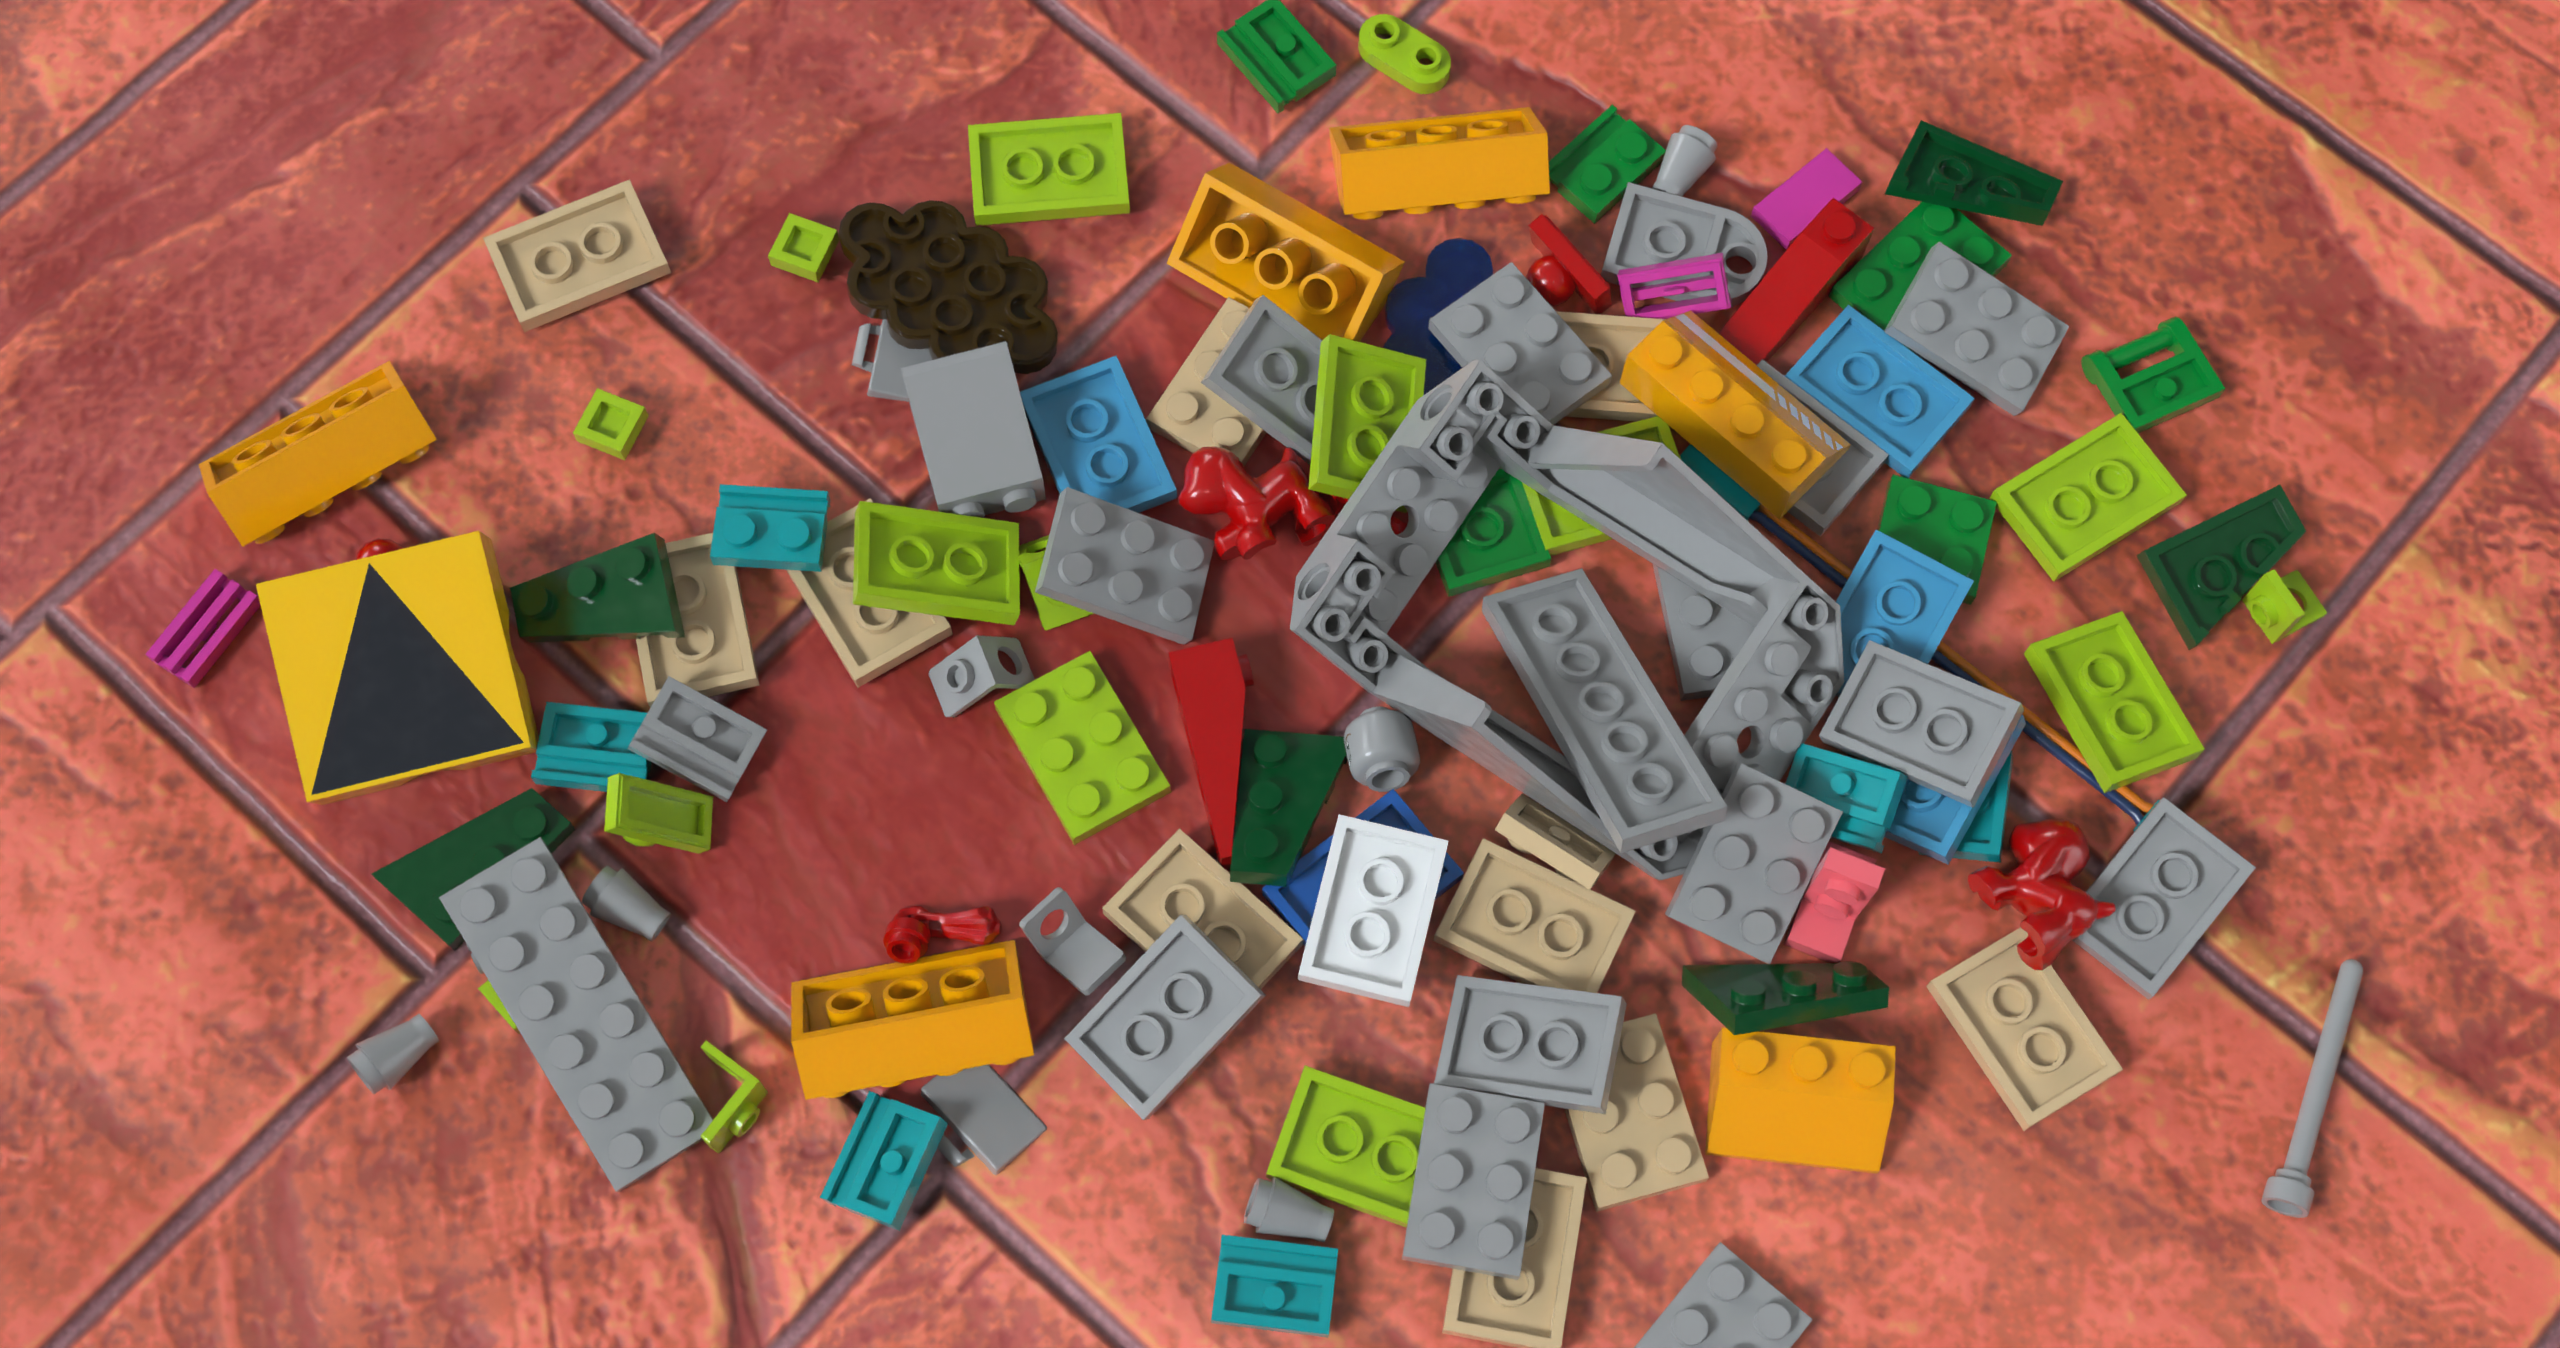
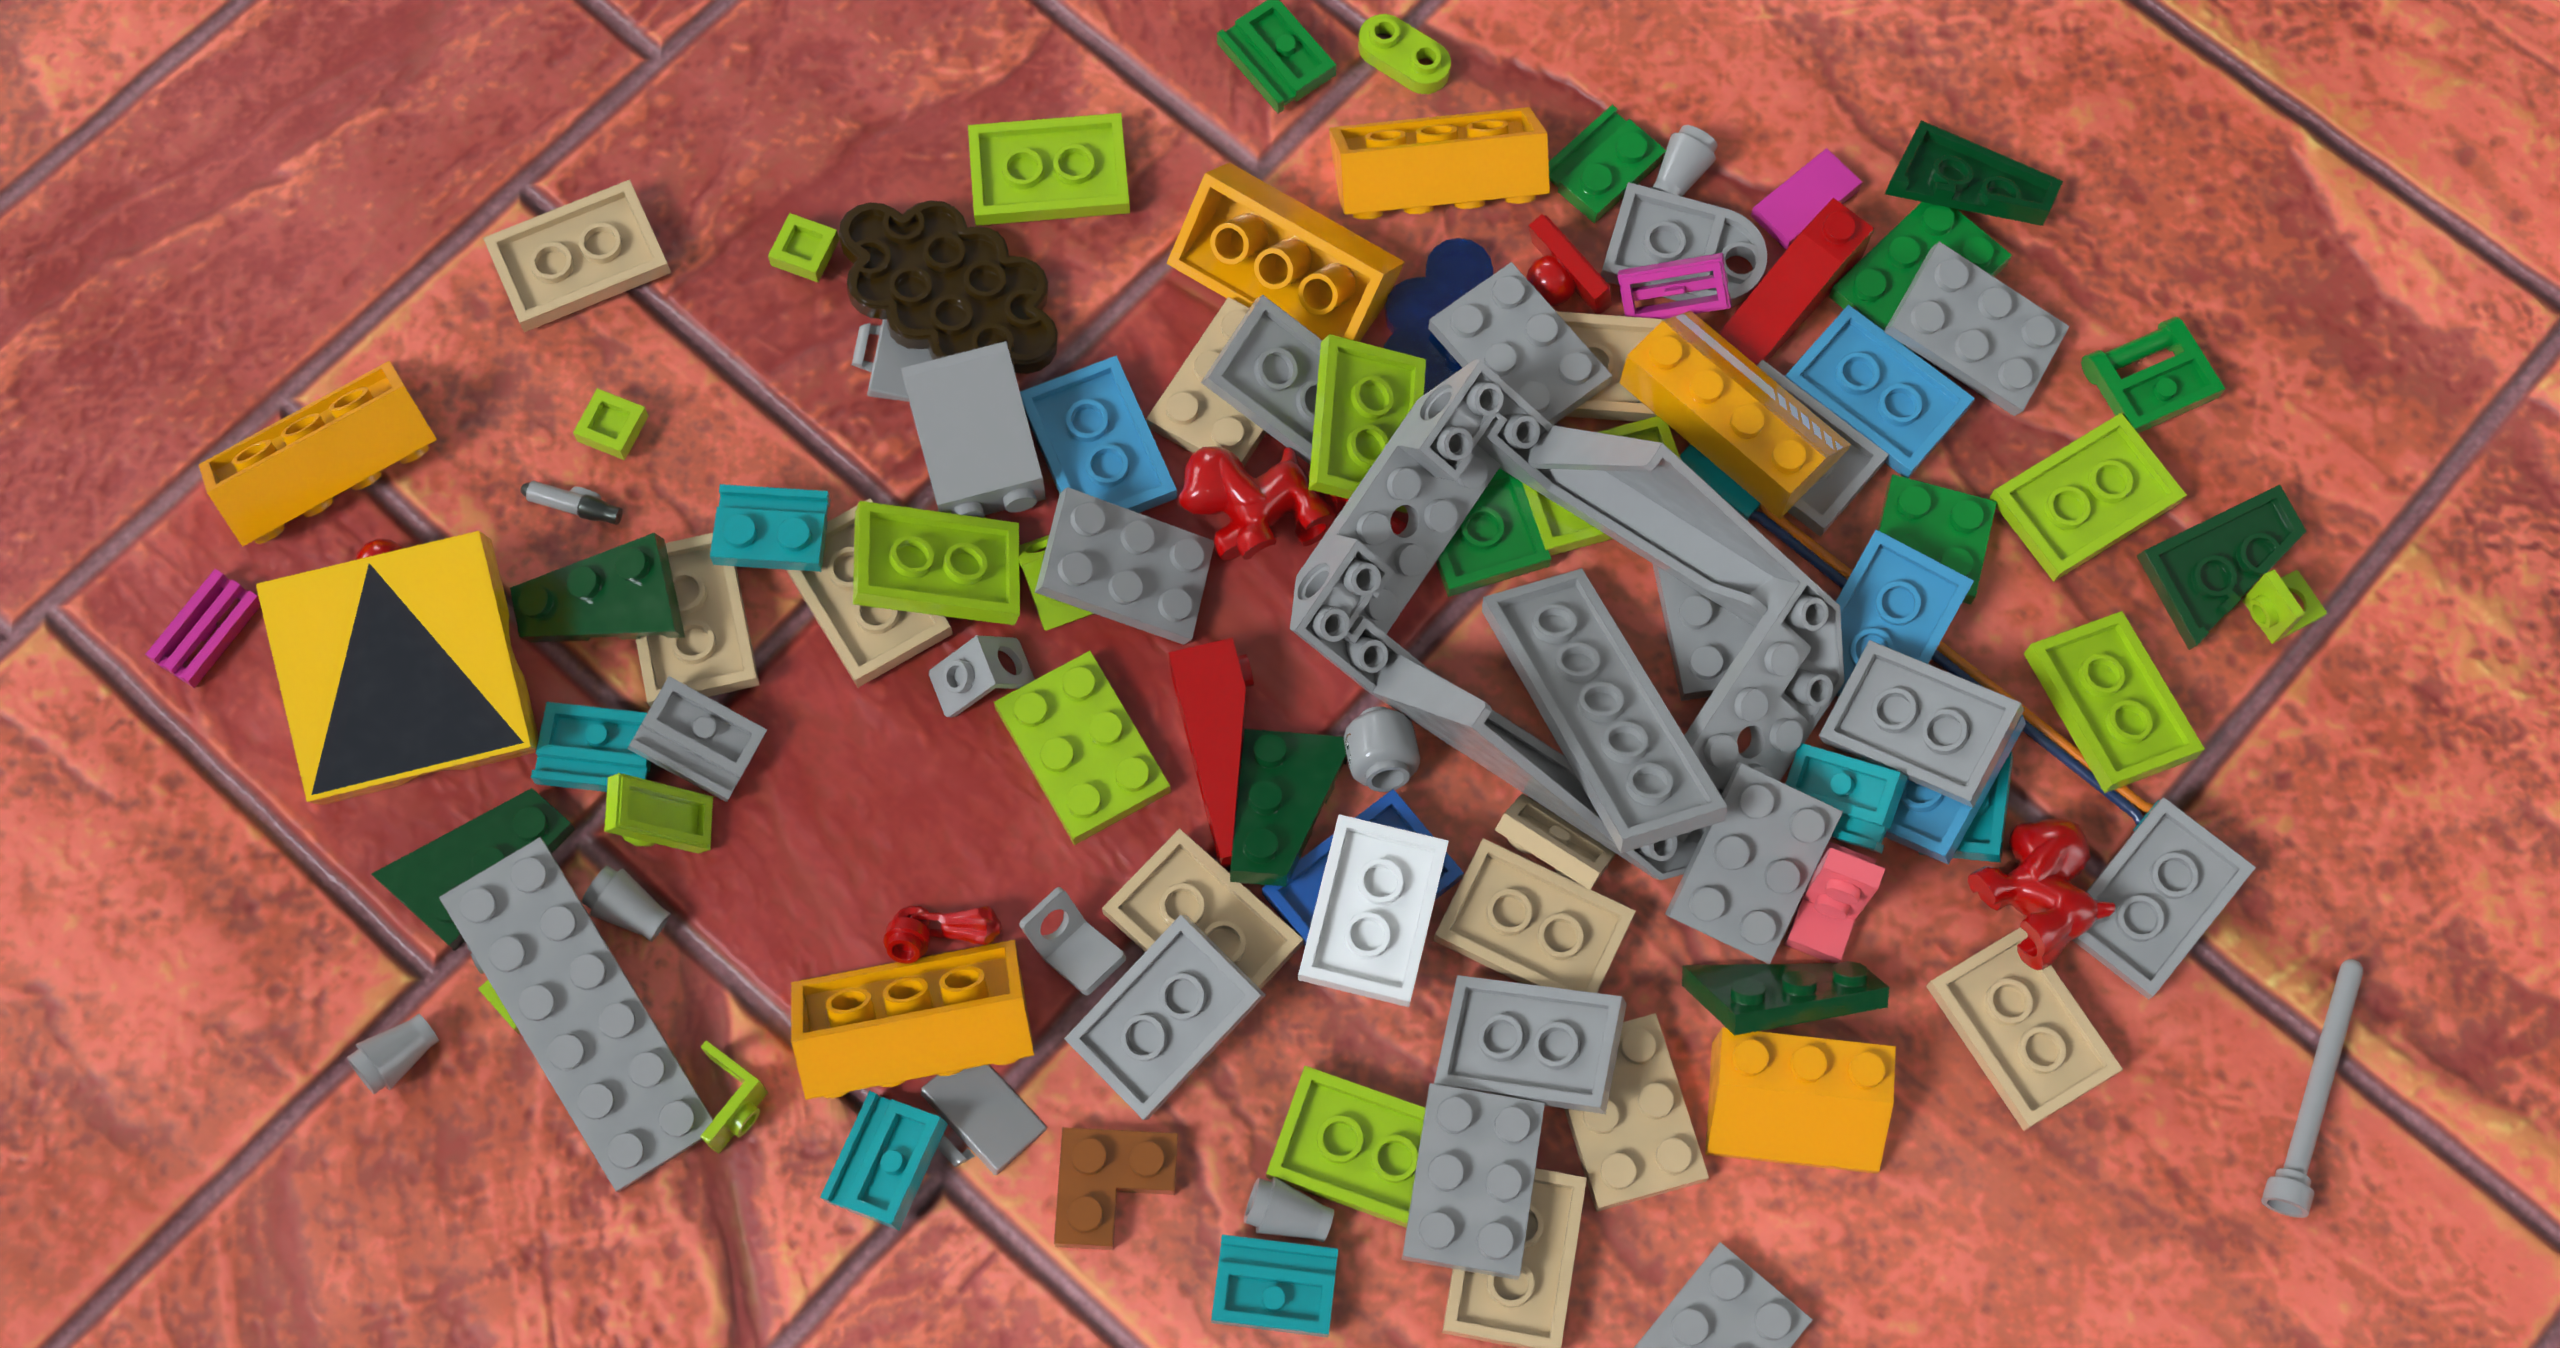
(576, 501): none -> piece
(1098, 1166): none -> dark orange plate

